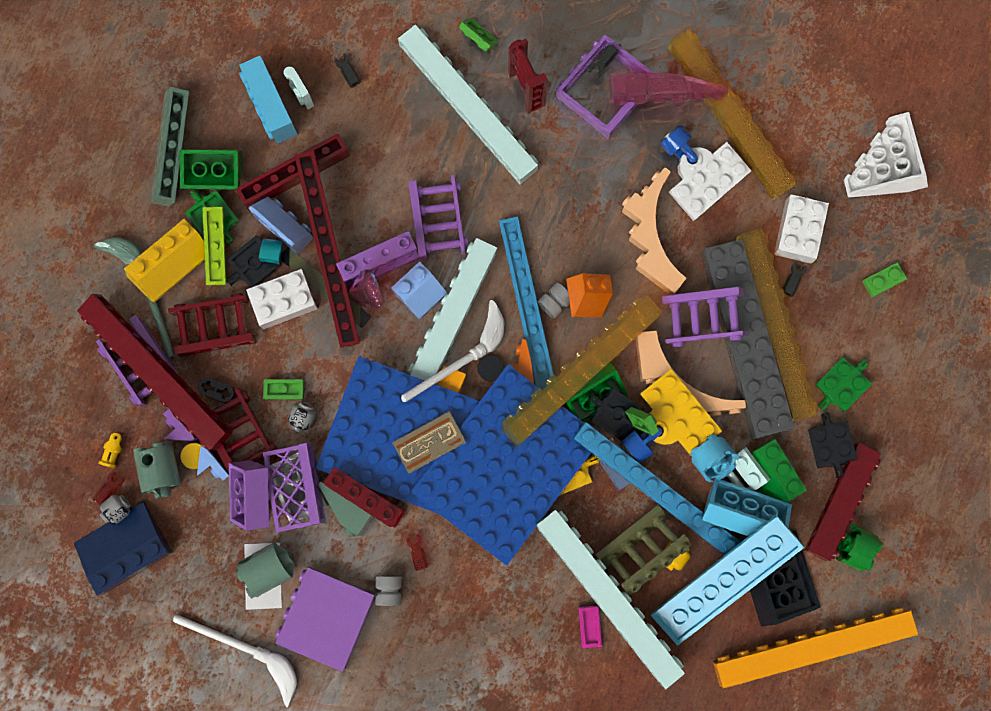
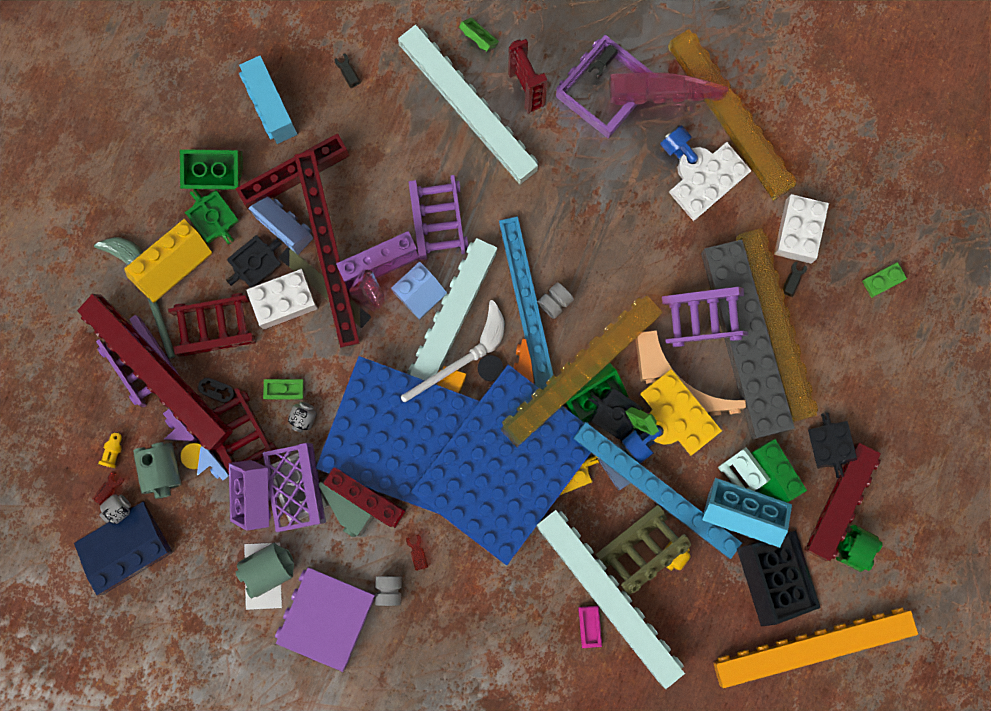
(169, 147): sand green brick -> none
(214, 245): lime plate -> none
(270, 251): teal brick -> none
(276, 663): white piece -> none
(298, 87): light aqua plate -> none
(429, 442): dark tan sticker -> none
(589, 294): orange slope -> none
(655, 263): light nougat arch -> none
(714, 458): medium azure brick -> none
(727, 580): medium azure plate -> none
(843, 384): green plate -> none
(890, 164): white slope -> none

